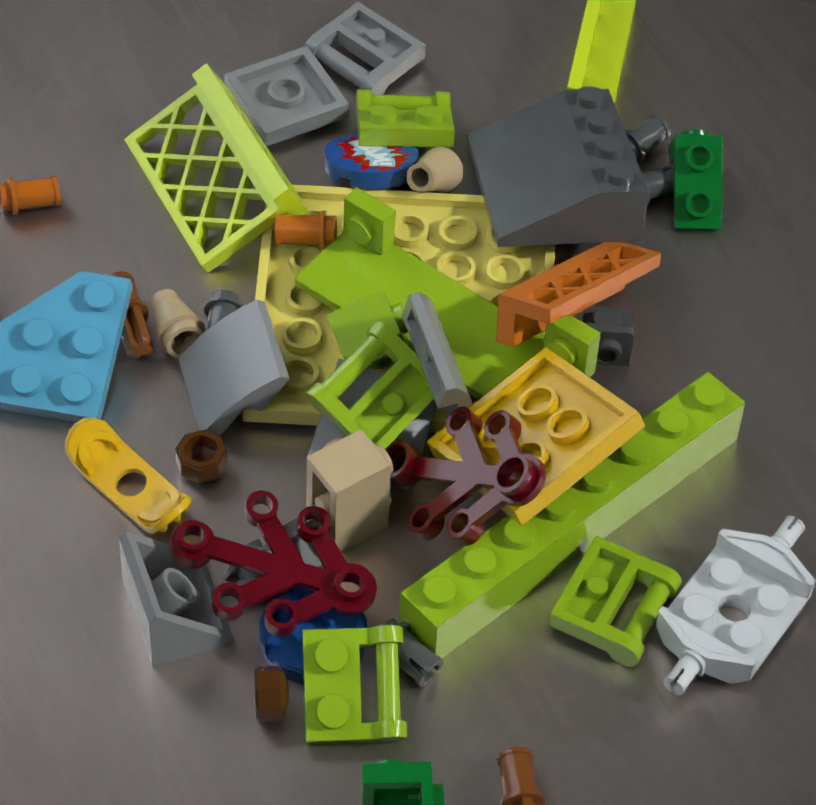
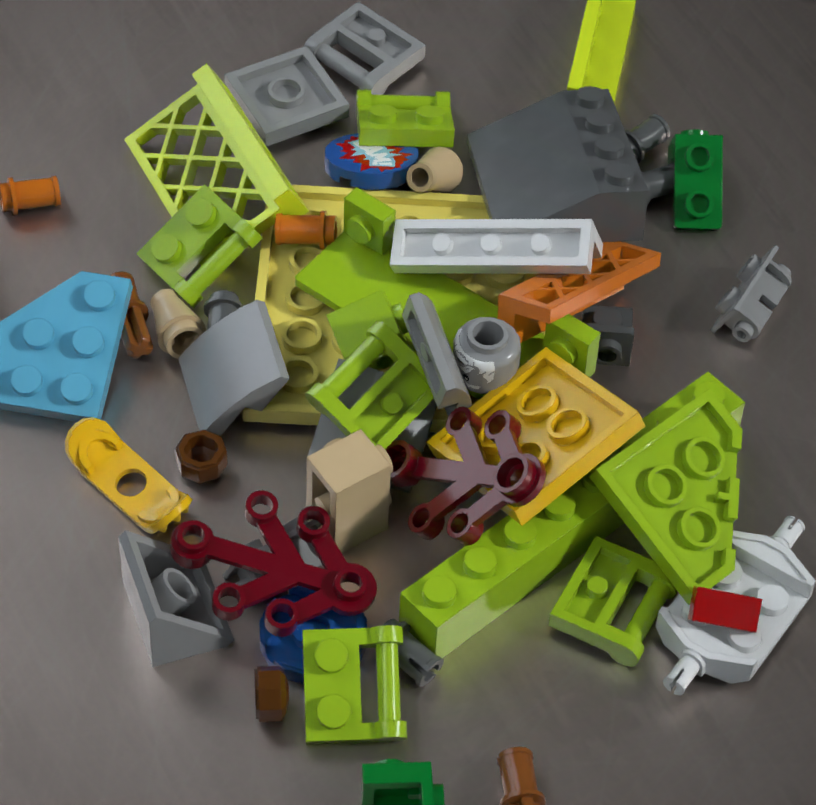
(191, 237): none -> lime plate
(486, 353): none -> light grey head
(495, 246): none -> white fence
(681, 492): none -> lime plate
(724, 609): none -> red piece
(741, 307): none -> light grey hinge

